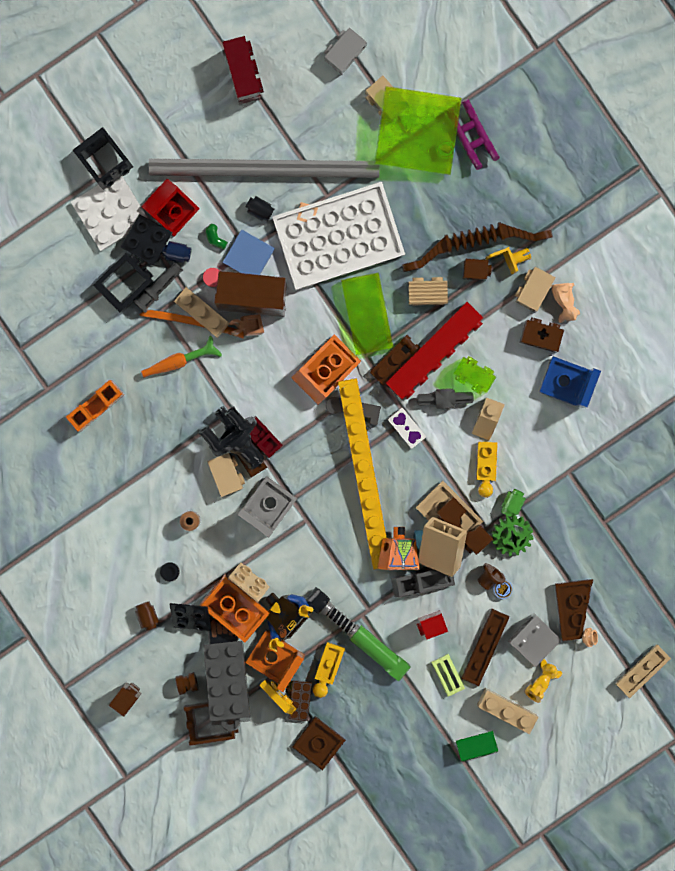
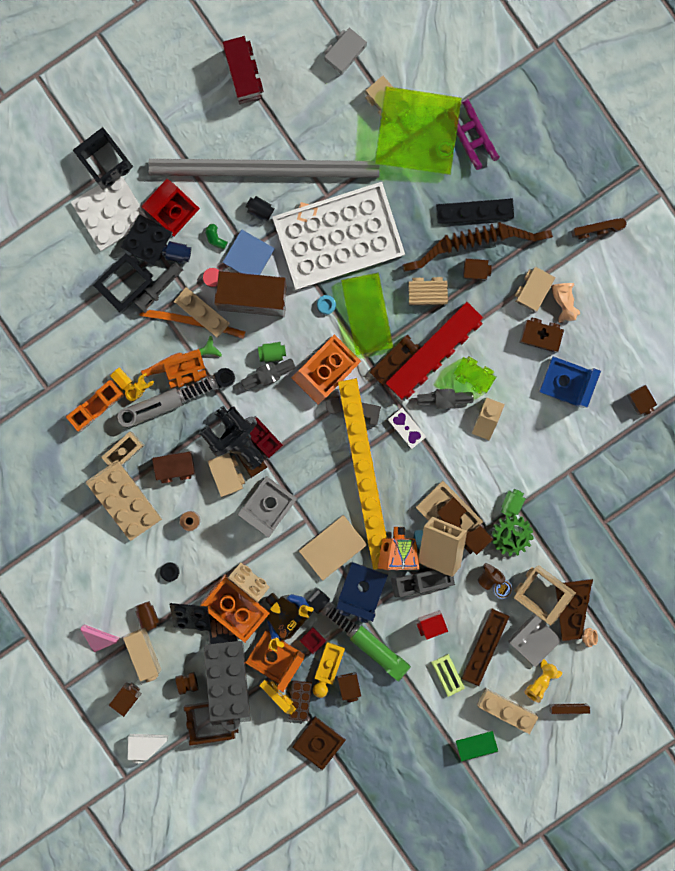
(98, 639): none -> bright pink slope
(123, 500): none -> tan plate
(124, 449): none -> tan brick
(132, 391): none -> yellow bar
(142, 655): none -> tan brick
(143, 746): none -> white slope
(173, 466): none -> copper brick
(174, 398): none -> piece
(183, 365): none -> orange plate
(250, 325): nougat plate -> none
(268, 374): none -> dark grey axle
(271, 352): none -> bright green brick
(312, 640): none -> dark red plate
(326, 304): none -> medium azure tile
(333, 547): none -> tan tile
(349, 687): none -> reddish brown brick
(357, 602): none -> dark blue bracket
(475, 211): none -> black plate
(486, 467): yellow plate -> none
(512, 259): yellow bracket -> none
(560, 606): none -> tan window
(582, 708): none -> reddish brown tile
(599, 228): none -> reddish brown hinge
(642, 400): none -> reddish brown brick
(643, 671): tan plate -> none

